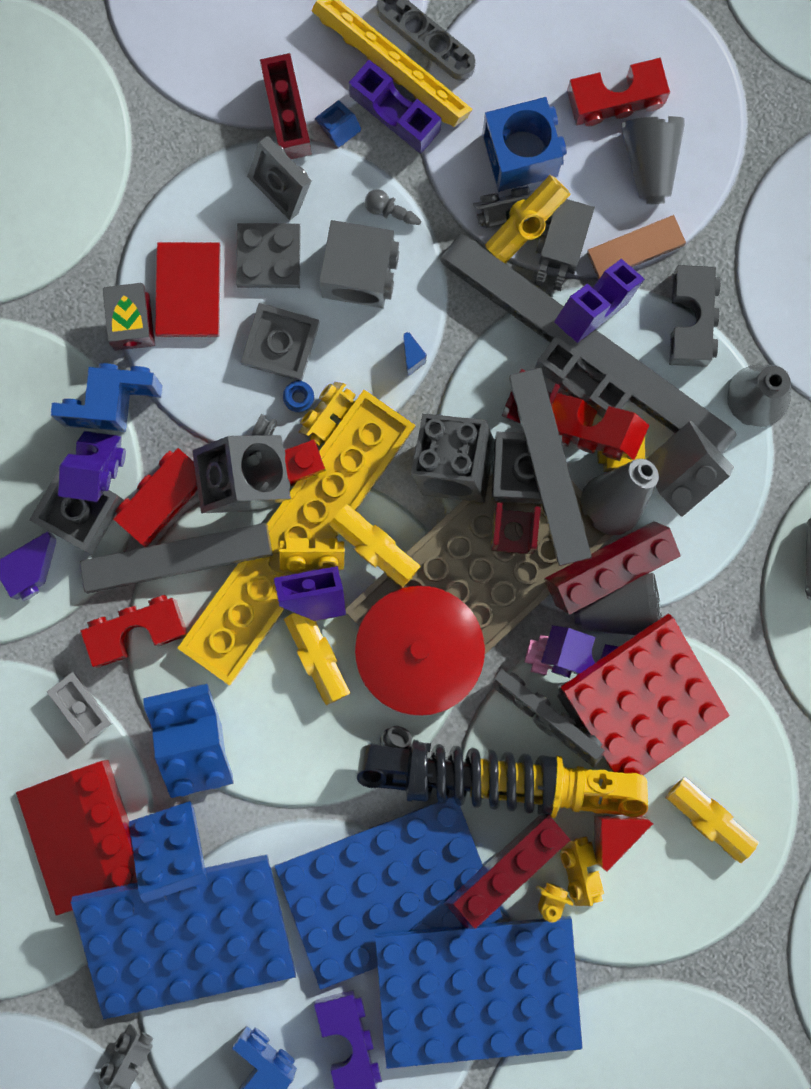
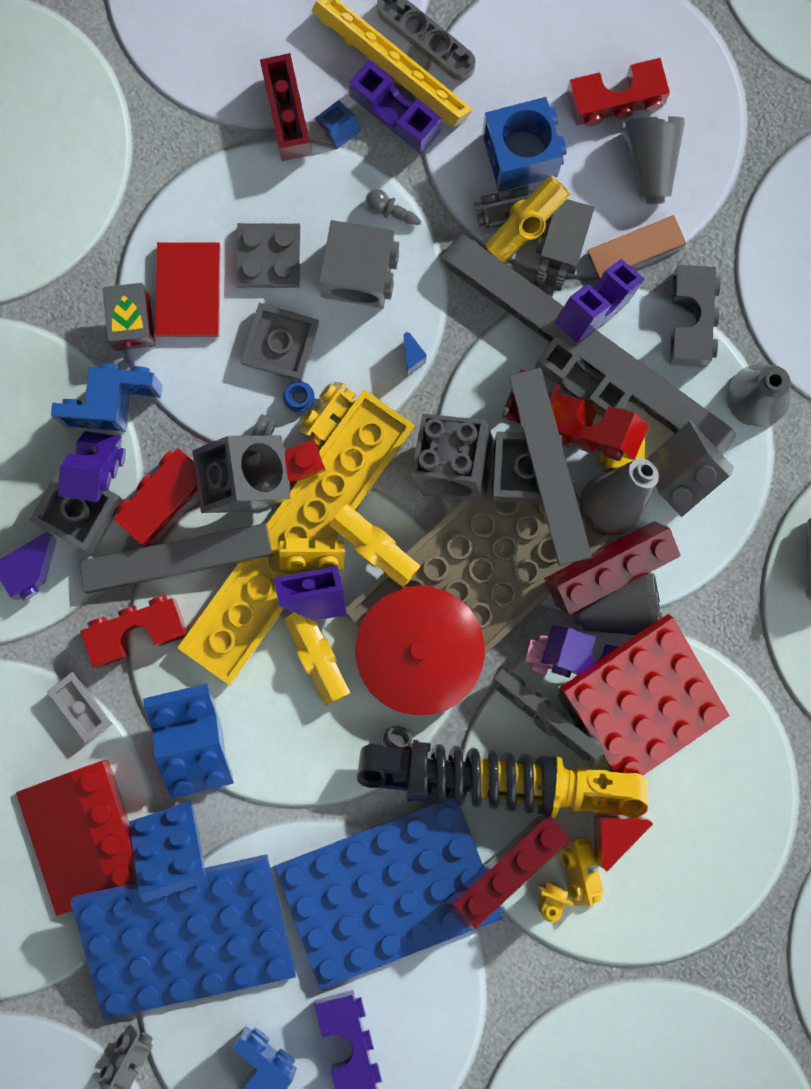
(279, 177): dark grey plate -> none
(478, 992): blue plate -> none
(527, 520): dark red piece -> none
(712, 820): yellow piece -> none

